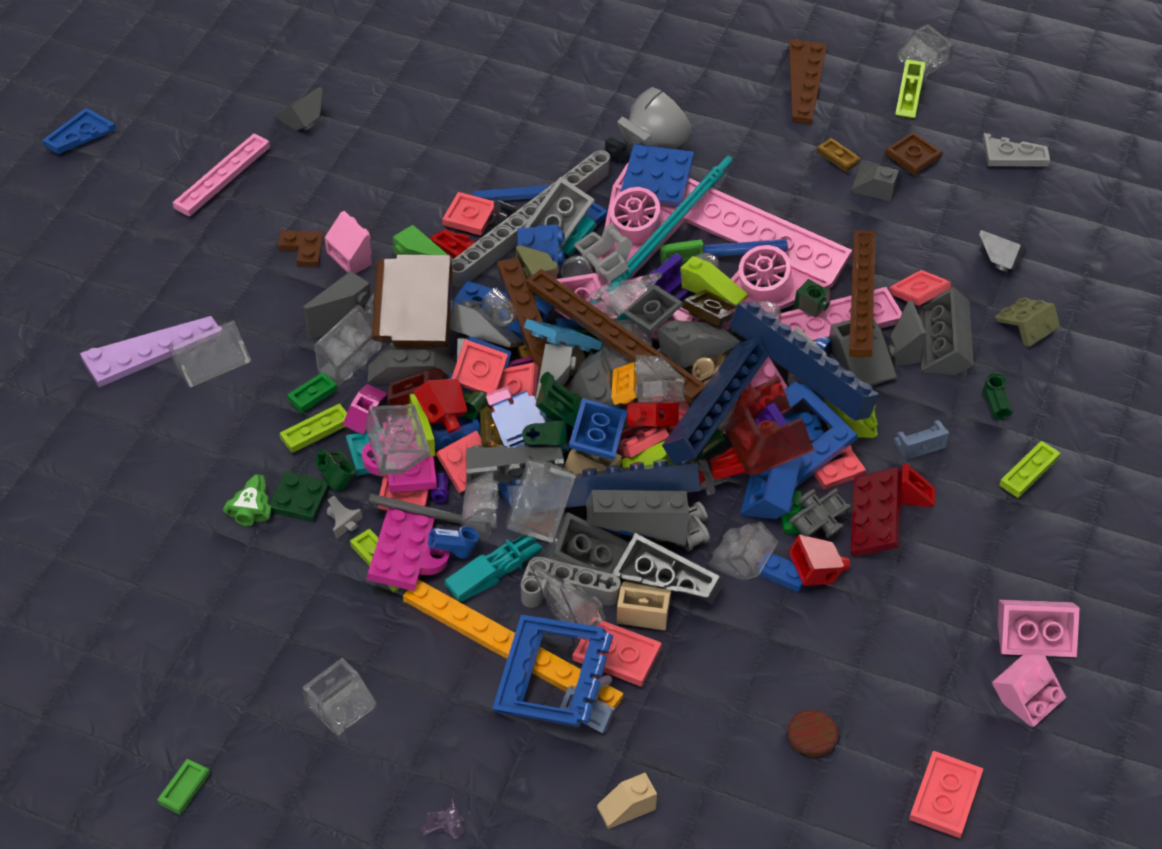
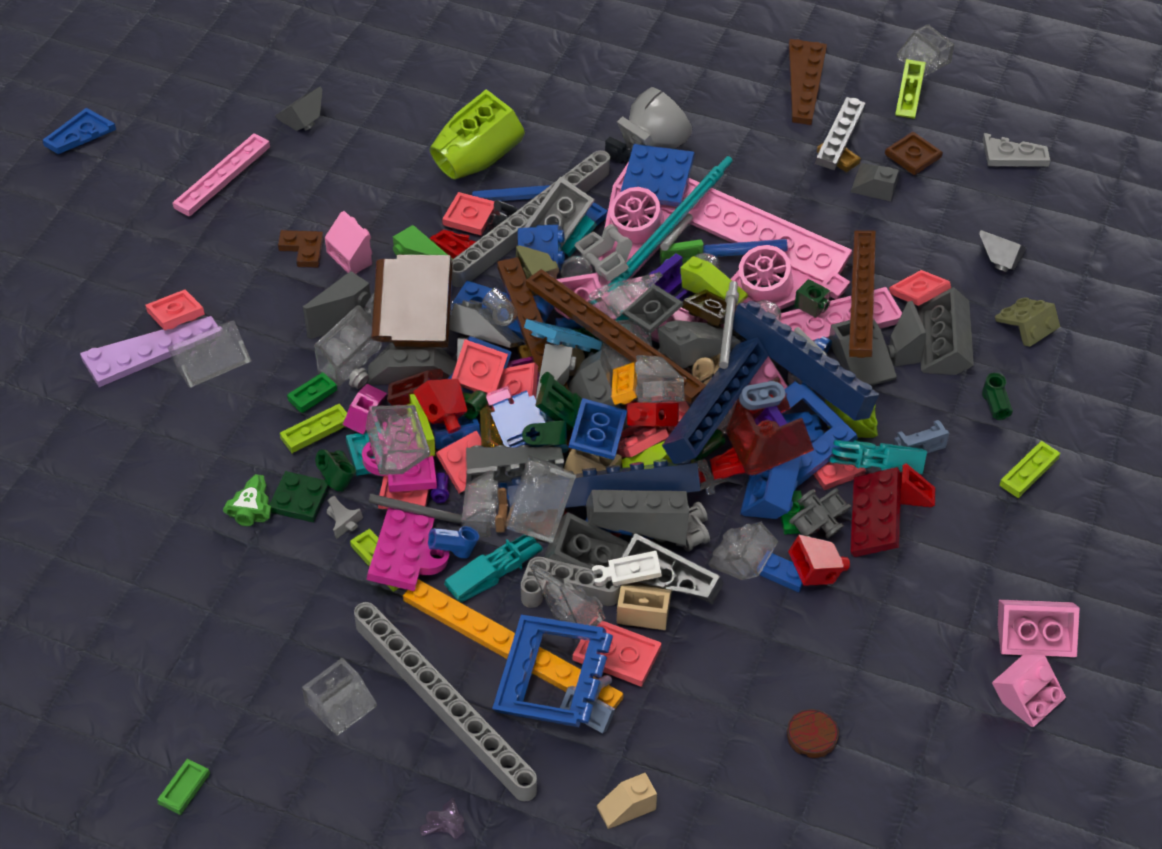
(175, 310): none -> coral plate
(358, 378): none -> light grey plate
(446, 709): none -> light grey beam
(476, 137): none -> lime animal
(501, 518): none -> medium nougat piece
(629, 569): none -> white plate
(676, 232): none -> light grey bar
(731, 299): none -> light grey bar
(760, 395): none -> sand blue plate
(836, 284): none -> bright pink tile
(840, 133): none -> plate
(883, 456): none -> teal arm
(946, 794): coral plate -> none

